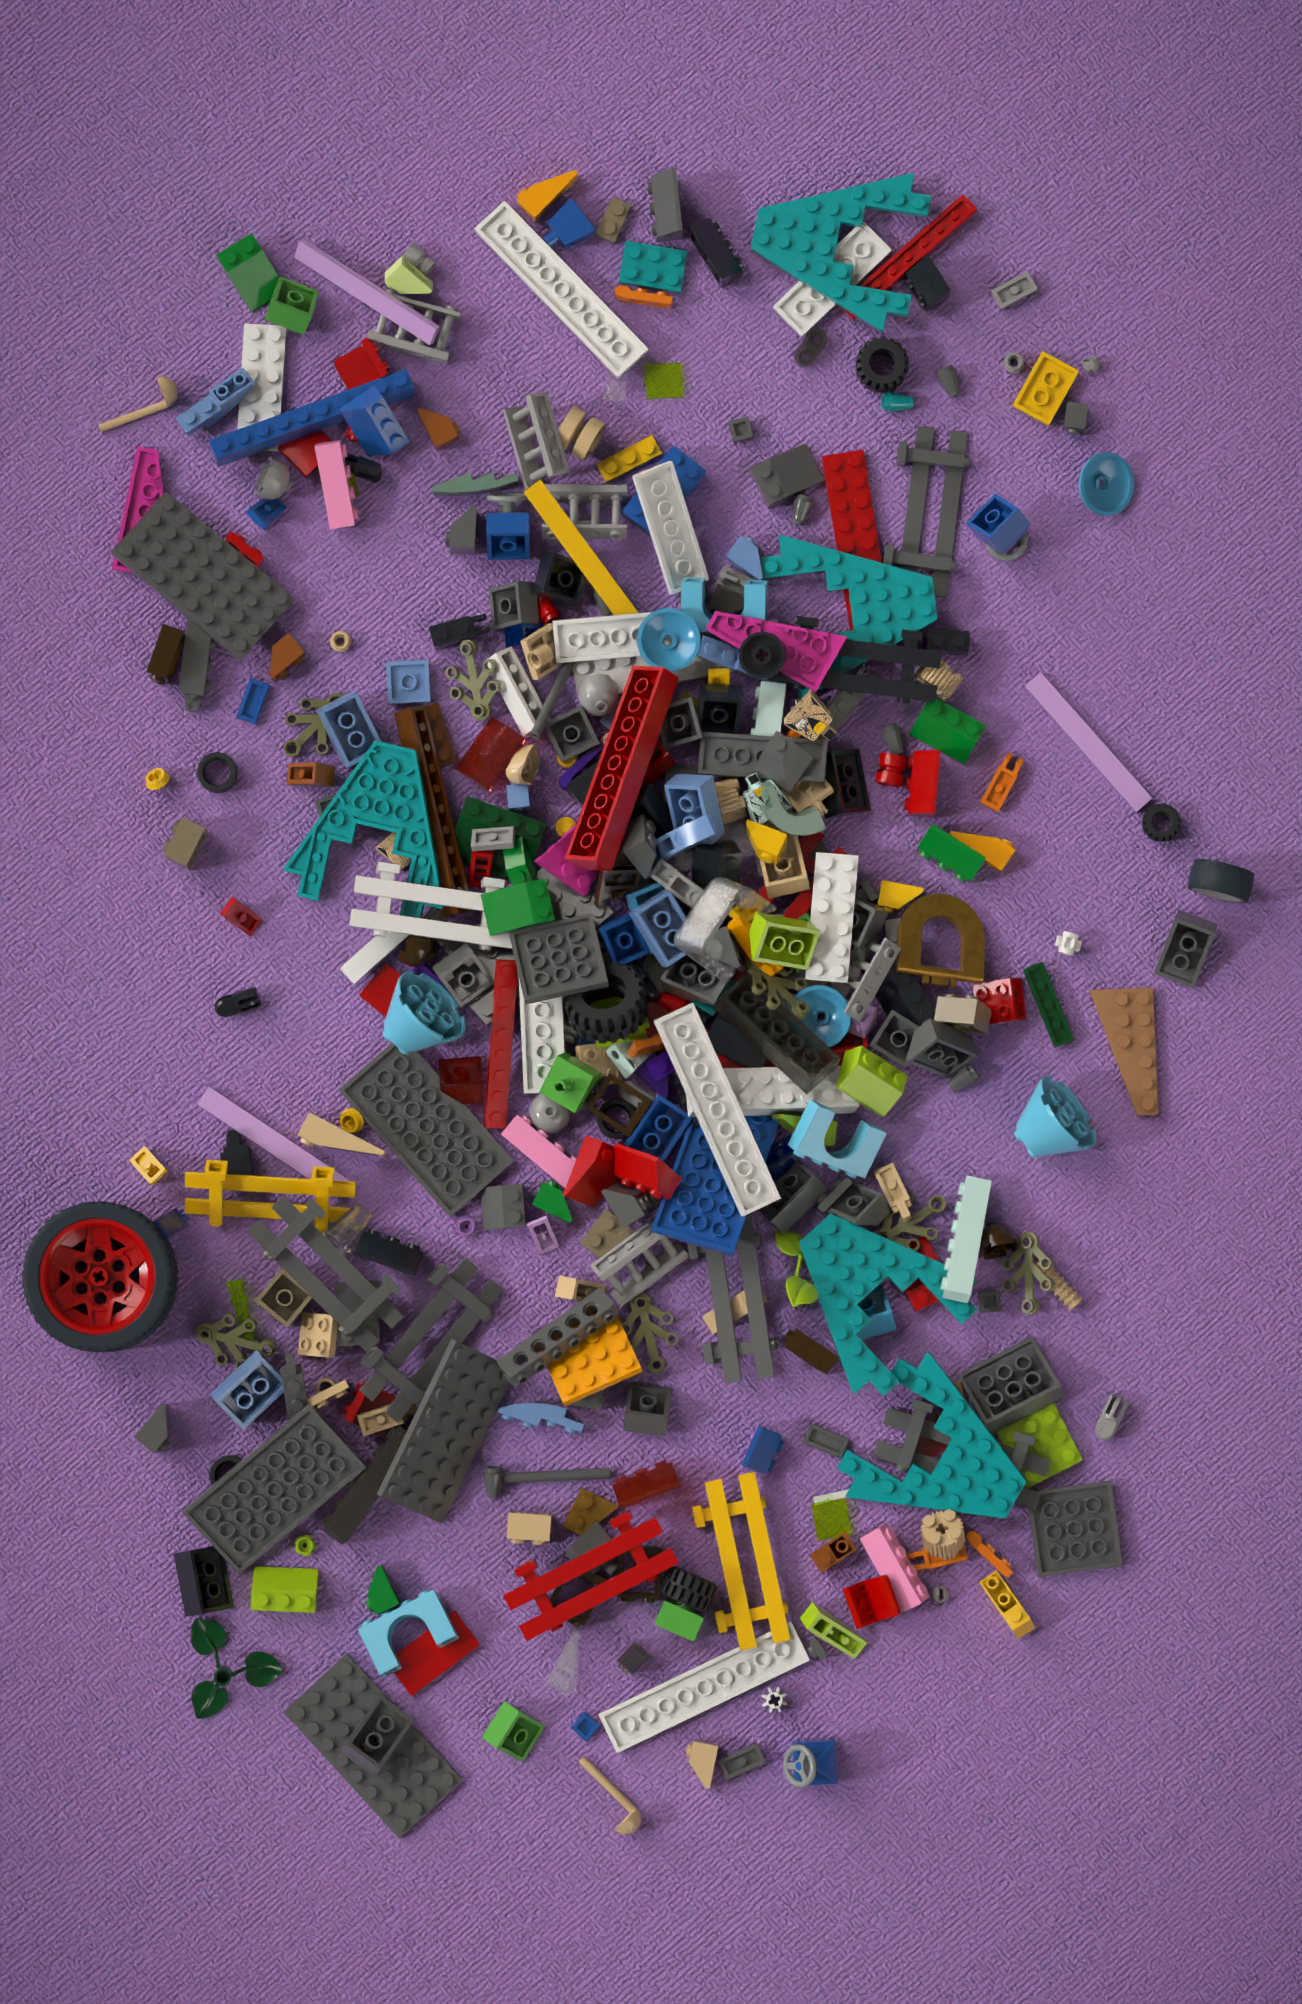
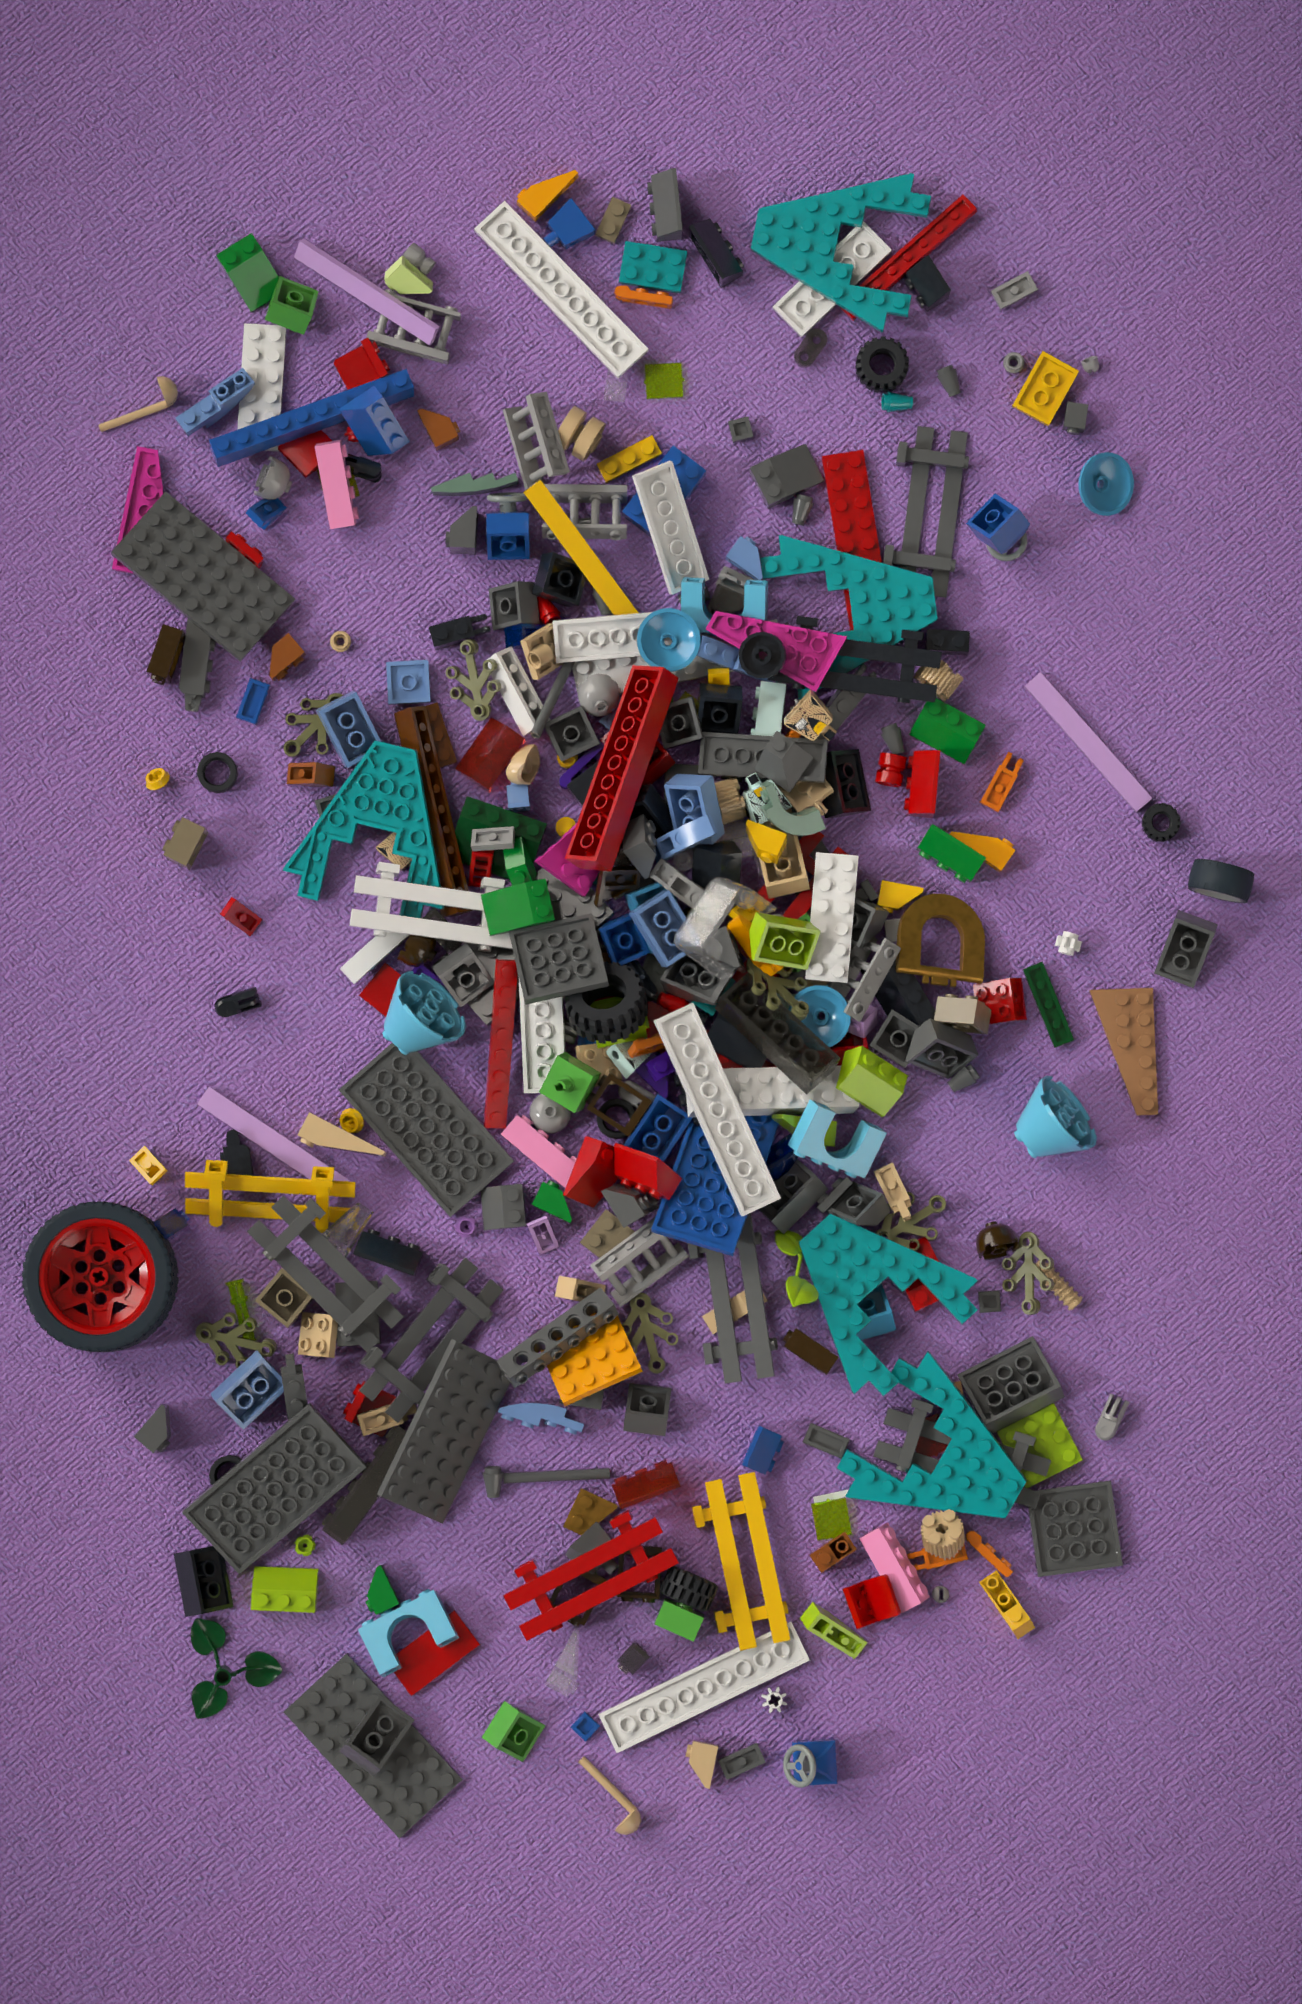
(337, 1390): tan plate -> none
(462, 1079): clear red slope -> none
(529, 1527): tan brick -> none
(816, 1649): dark grey plate -> none
(966, 1239): light aqua brick -> none

